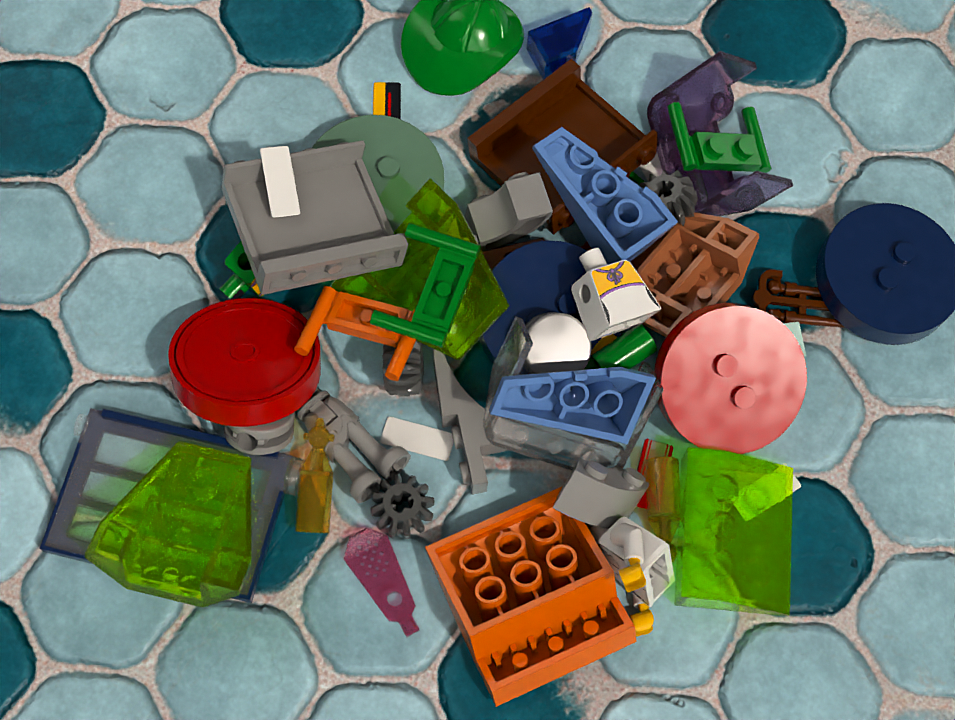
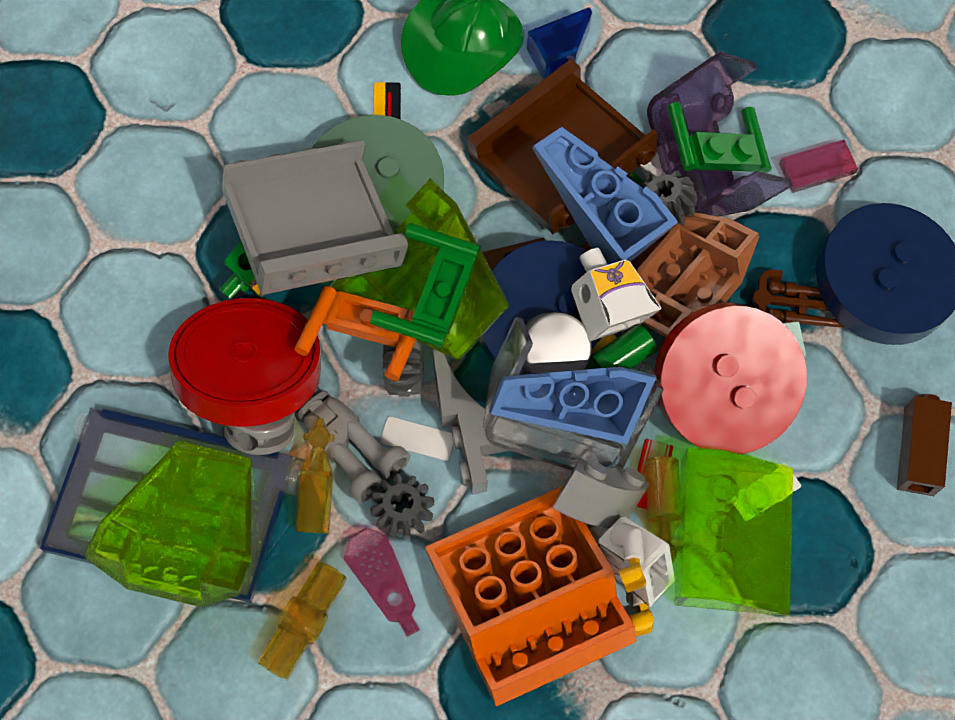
(280, 181): white sticker -> none
(302, 620): none -> clear yellow piece
(509, 212): light grey brick -> none
(818, 165): none -> clear pink tile
(924, 445): none -> reddish brown brick

